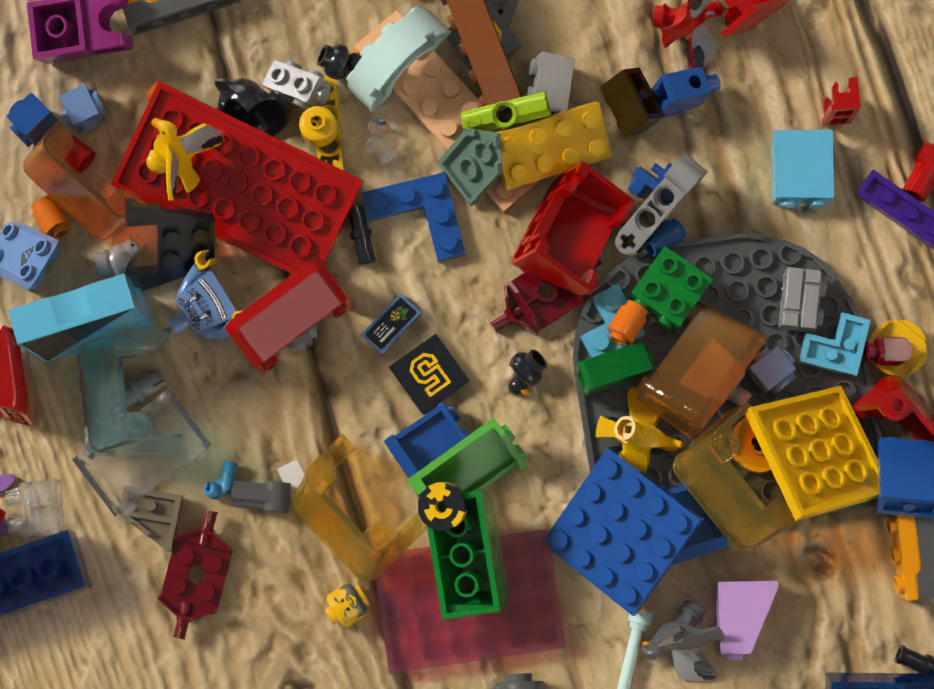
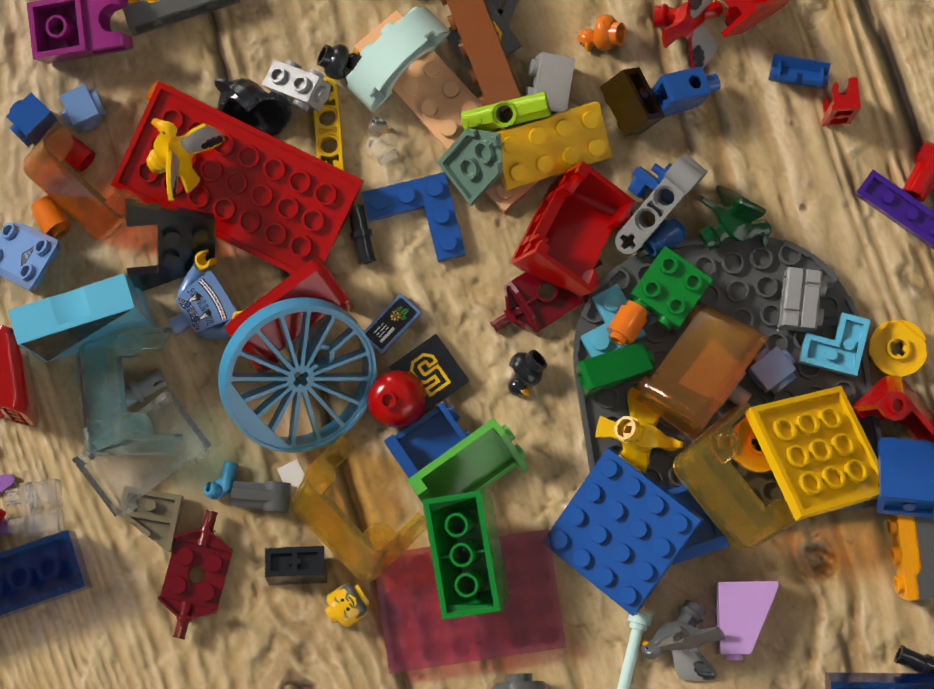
(117, 259): light grey animal -> none
(290, 386): none -> dark azure piece
(295, 565): none -> black hinge
(318, 135): yellow head -> none
(397, 398): none -> red cylinder
(455, 503): black piece -> none
(605, 34): none -> orange animal
(735, 220): none -> dark green animal
(799, 71): none -> blue hinge
(802, 168): medium azure brick -> none
(888, 351): dark red arm -> none

